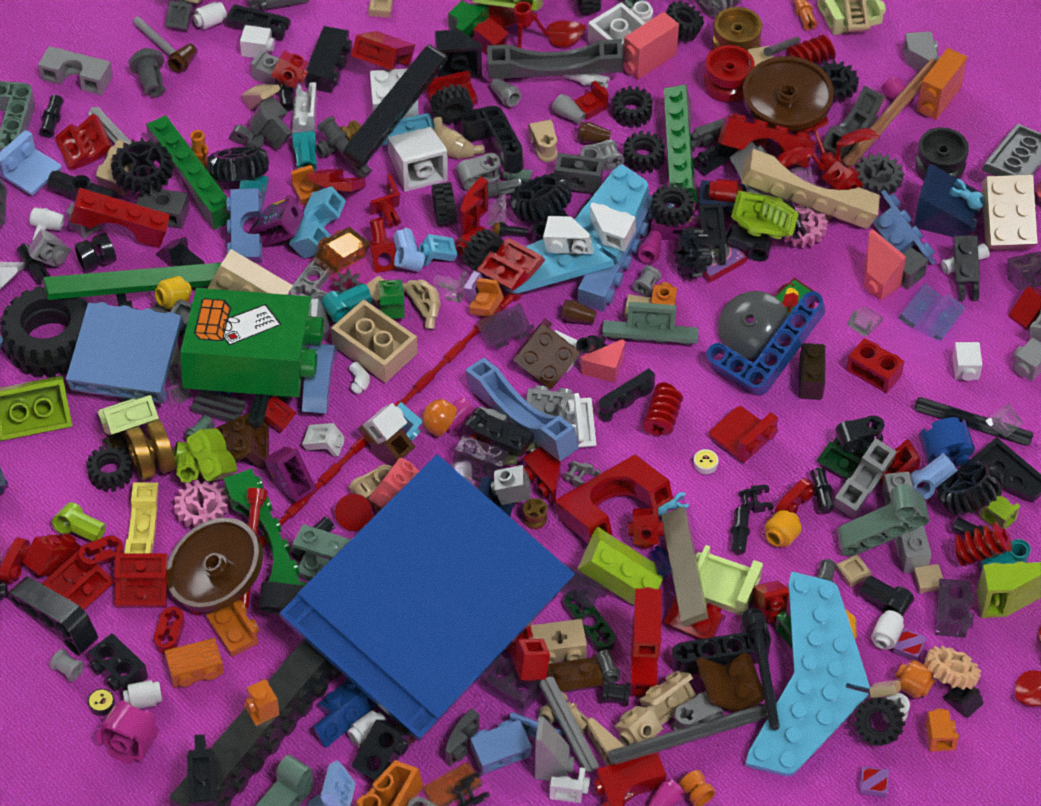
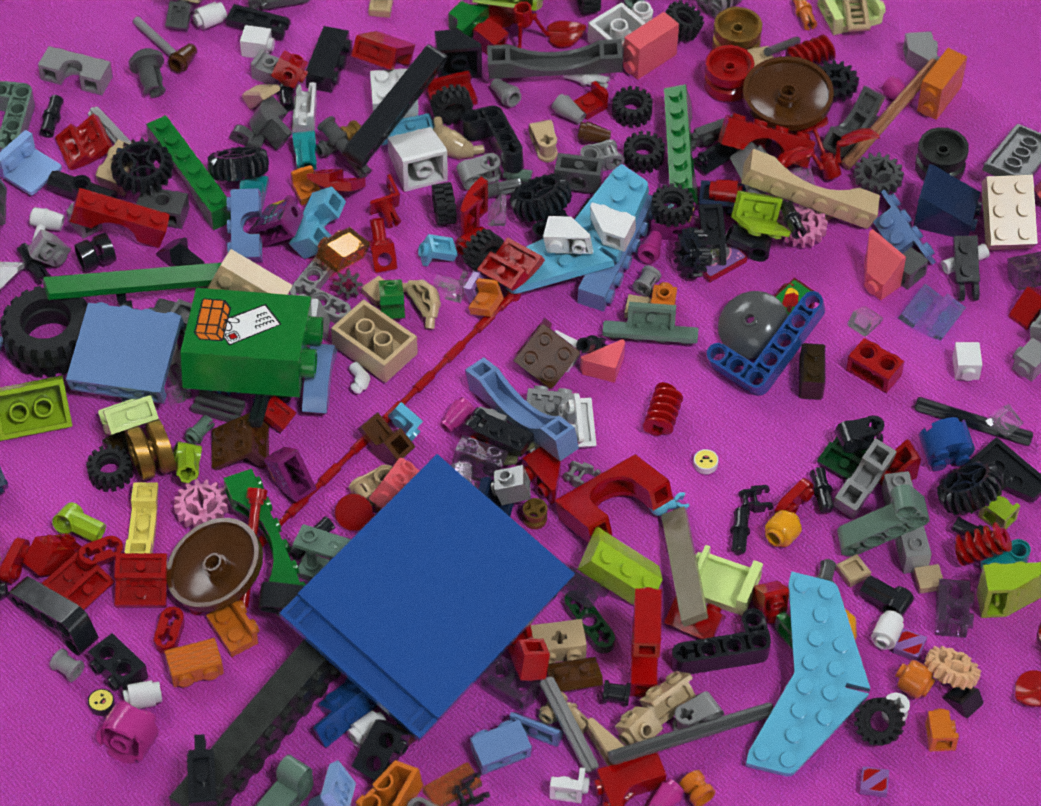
(171, 290): yellow head -> none
(199, 146): orange pin -> none
(210, 450): lime brick -> none
(261, 702): orange brick -> none
(324, 437): white bracket -> none
(340, 304): teal piece -> none
(385, 423): white brick -> none
(407, 254): light blue piece -> none
(438, 416): orange hair -> none
(458, 742): dark grey slope -> none
(502, 230): black piece -> none
(503, 326): clear purple bracket -> none
(551, 753): light grey slope -> none
(577, 312): reddish brown cone -> none
(607, 666): dark grey pin -> none
(626, 394): black plate -> none
(645, 527): red brick -> none
(661, 562): clear blue axle -> none
(732, 685): reddish brown bracket -> none
(744, 433): red bracket -> none
(756, 625): black piece -> none
(778, 215): lime slope -> none
(842, 178): red brick -> none
(885, 688): tan tile -> none
(933, 475): light blue piece -> none
(974, 199): medium azure arm -> none

